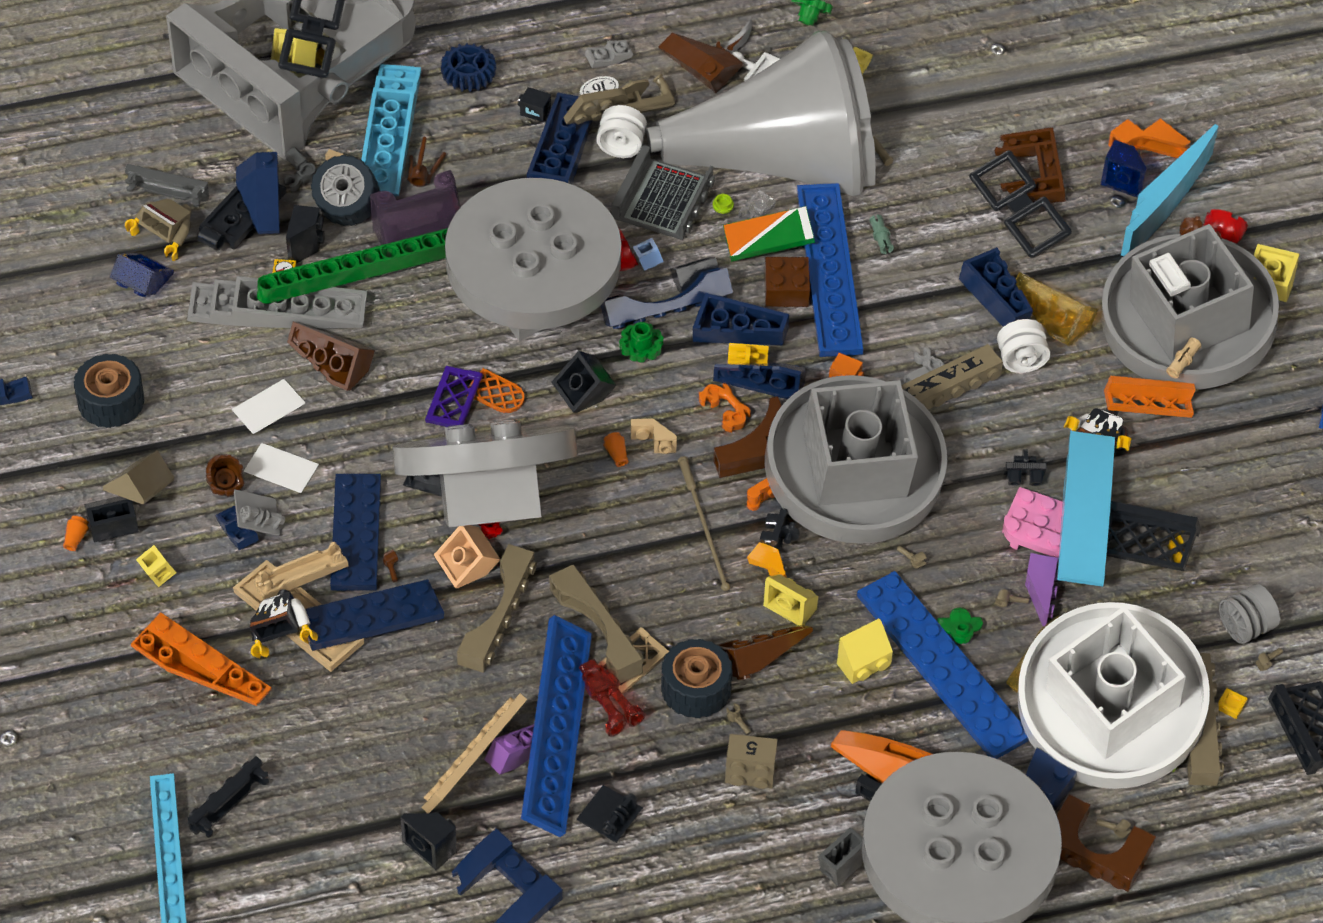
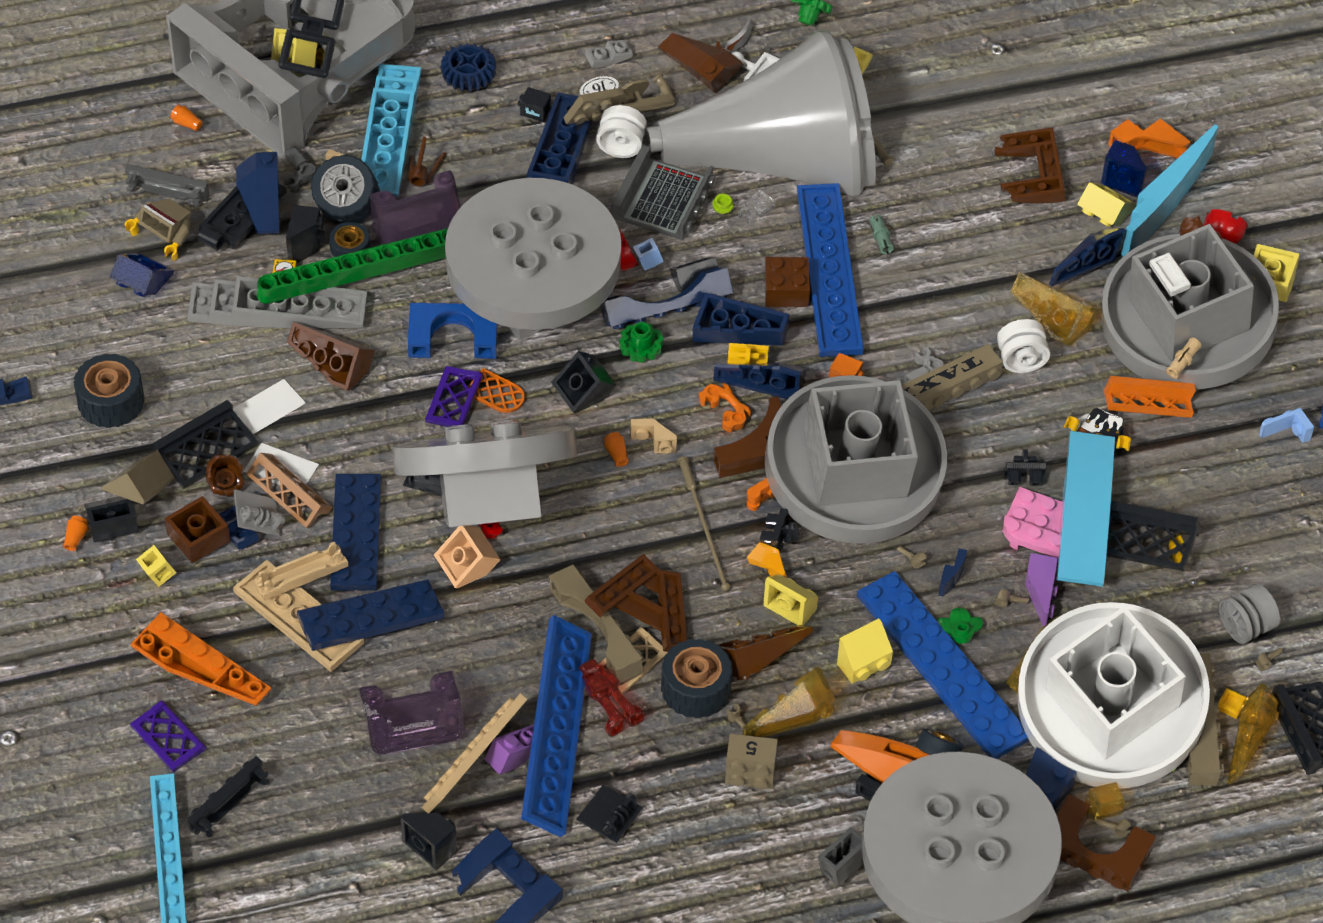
(183, 116): none -> orange cone
(185, 754): none -> dark purple window
(193, 430): none -> black fence
(197, 529): none -> reddish brown brick
(277, 618): torso -> none
(293, 483): none -> medium nougat fence
(348, 238): none -> wheel
(389, 559): reddish brown hand -> none
(413, 719): none -> clear purple windscreen
(428, 317): none -> blue arch
(479, 644): dark tan arch -> none
(620, 593): none -> reddish brown plate
(768, 233): tile -> none
(802, 706): none -> clear yellow wedge
(937, 742): none -> black wheel
(952, 573): none -> dark blue slope
(994, 287): dark blue wedge -> none
(1020, 204): black bar -> none
(1090, 254): none -> dark blue wedge
(1105, 801): none -> clear yellow brick
(1106, 204): none -> light yellow slope
(1255, 721): none -> clear yellow wedge
(1296, 419): none -> light blue bracket

